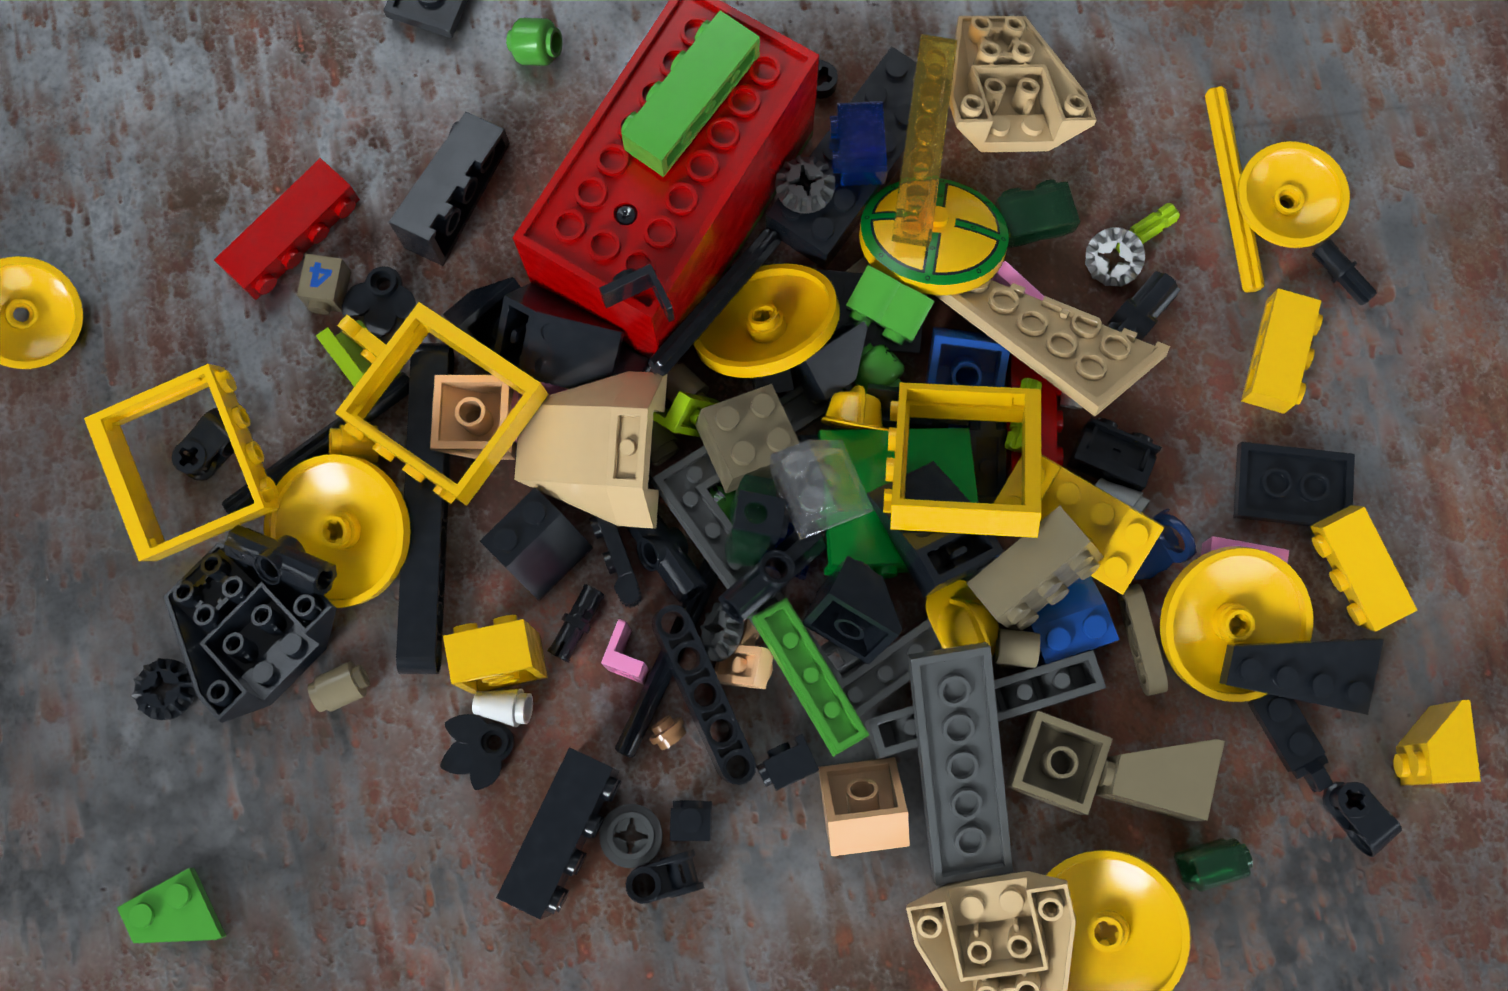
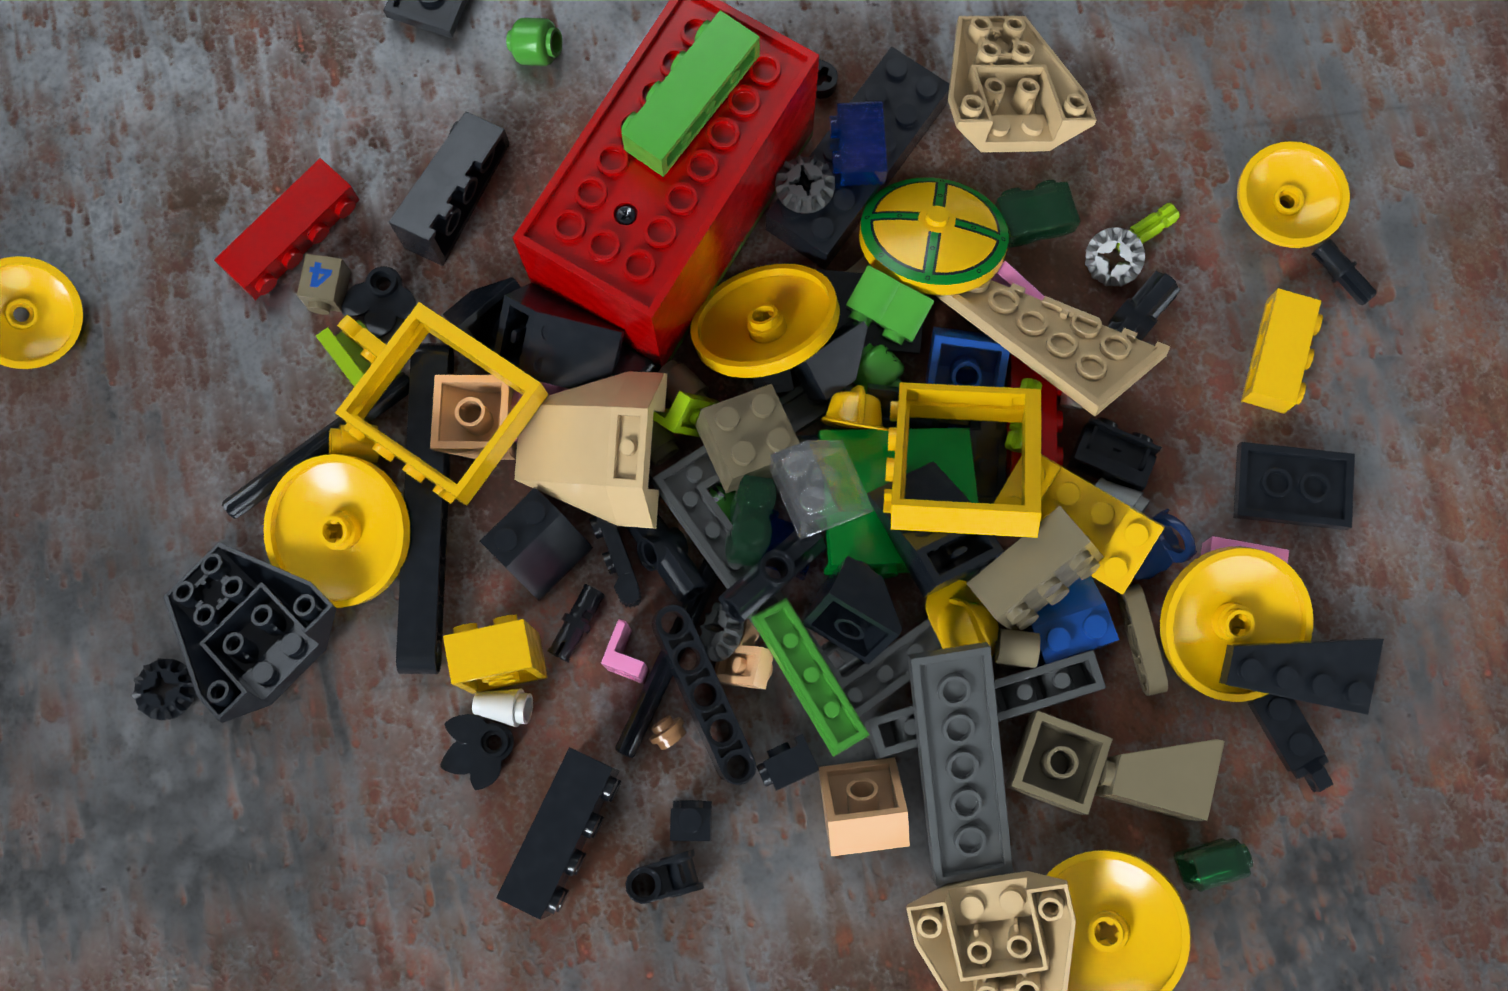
(125, 479): yellow window -> none
(172, 912): bright green wing -> none
(208, 443): black piece -> none
(280, 560): black piece -> none
(338, 687): dark tan brick -> none
(616, 848): dark grey gear -> none
(633, 282): black bracket -> none
(713, 302): black axle -> none
(775, 523): black bracket -> none
(924, 141): clear yellow plate -> none
(1230, 172): yellow axle -> none
(1362, 568): yellow brick -> none
(1365, 820): black piece -> none
(1439, 747): yellow slope -> none

